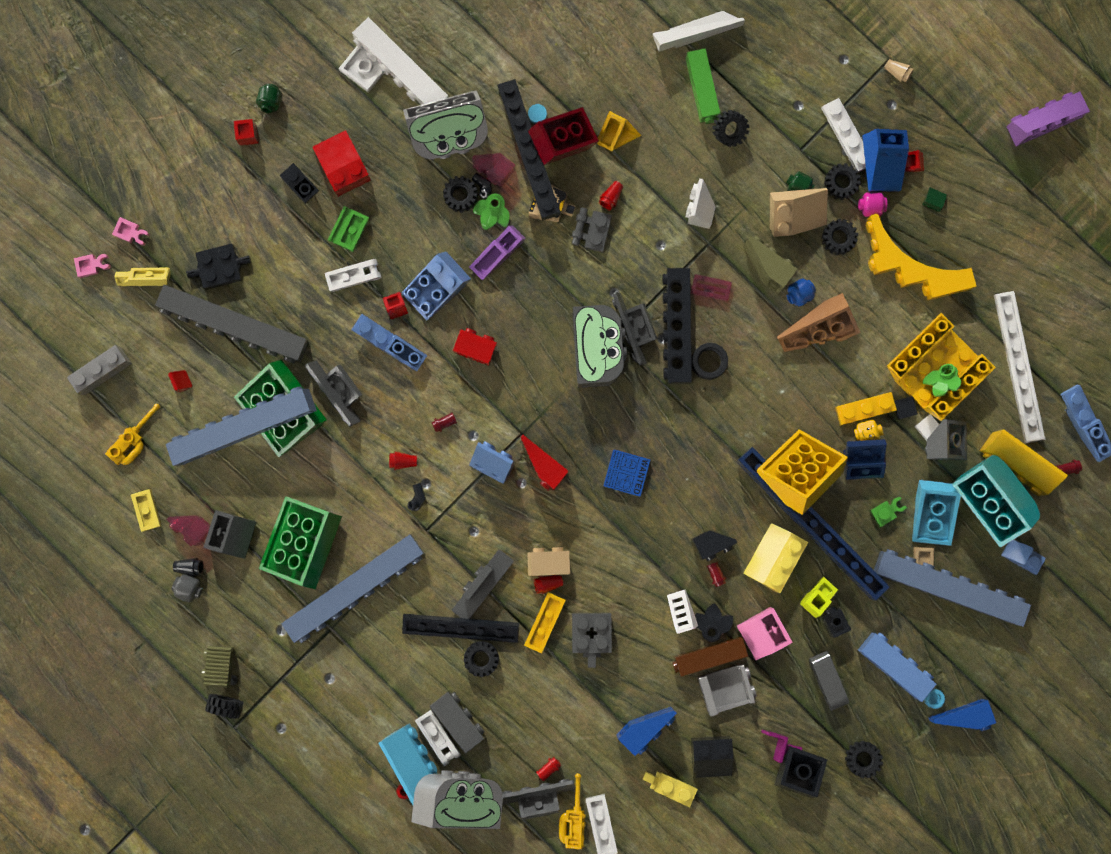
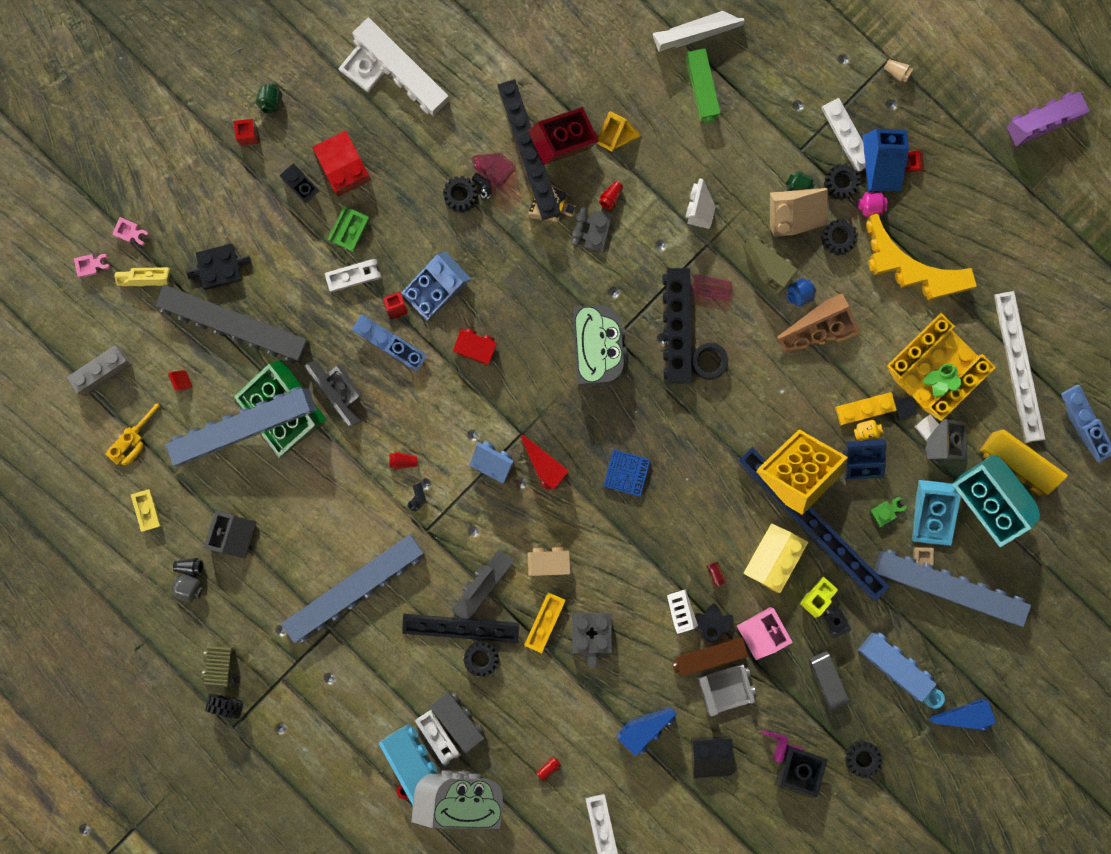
(191, 527): clear pink slope -> none
(300, 543): green slope -> none
(443, 422): dark red pin -> none
(447, 126): brick -> none
(492, 214): bright green plate -> none
(497, 252): medium lavender slope -> none
(537, 113): medium azure tile -> none
(538, 800): dark grey bracket -> none
(546, 583): red cone -> none
(576, 818): yellow piece -> none
(637, 325): dark grey bracket -> none
(671, 787): light yellow hinge -> none
(710, 543): black slope -> none
(721, 124): black tyre -> none
(934, 199): dark green slope -> none
(1023, 556): medium blue slope -> none
(1071, 467): dark red pin -> none

